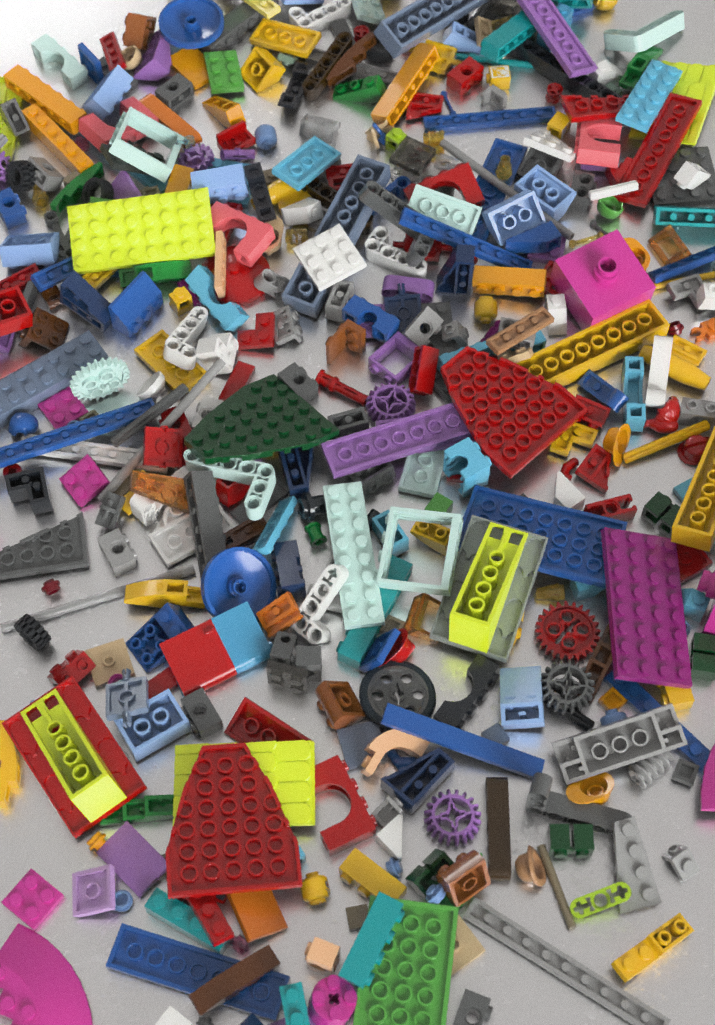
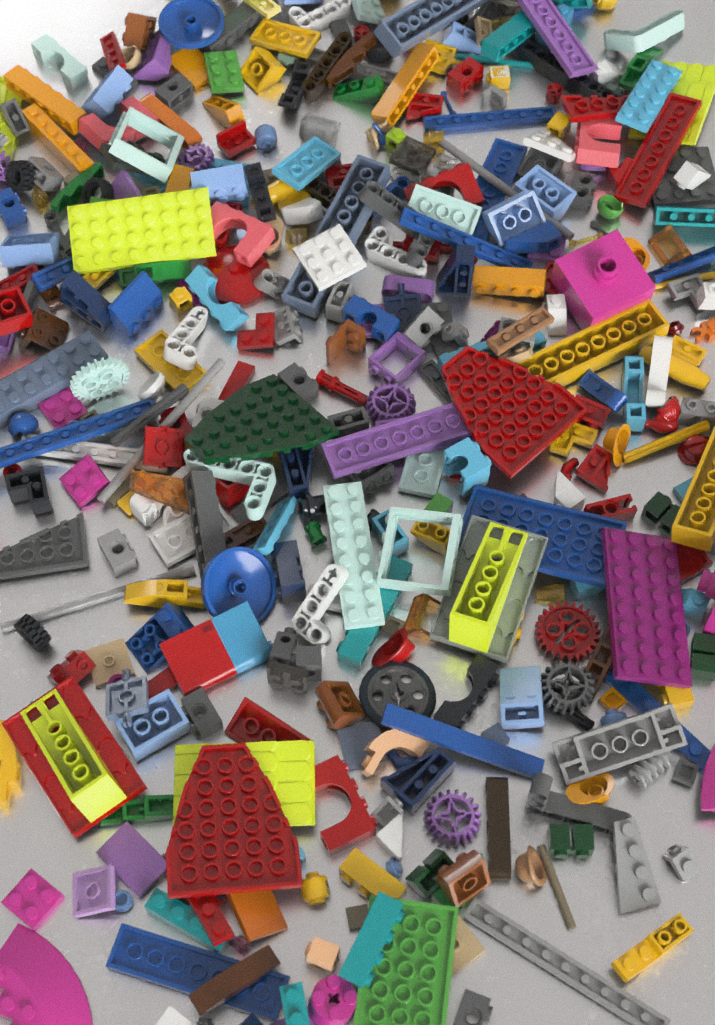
(50, 587): dark red plate -> none
(91, 62): blue plate -> none
(96, 841): light orange plate -> none
(110, 510): dark grey hips -> none
(188, 140): clear light blue hand -> none
(215, 347): white brick -> none
(220, 264): light nougat tile -> none
(237, 154): medium lavender pin -> none
(279, 614): orange plate -> none
(379, 650): blue plate -> none
(423, 370): red piece -> none
(435, 894): medium blue plate -> none
(485, 309): yellow head -> none
(504, 168): clear yellow cone -> none
(613, 190): white axle -> none
(618, 899): lime beam -> none

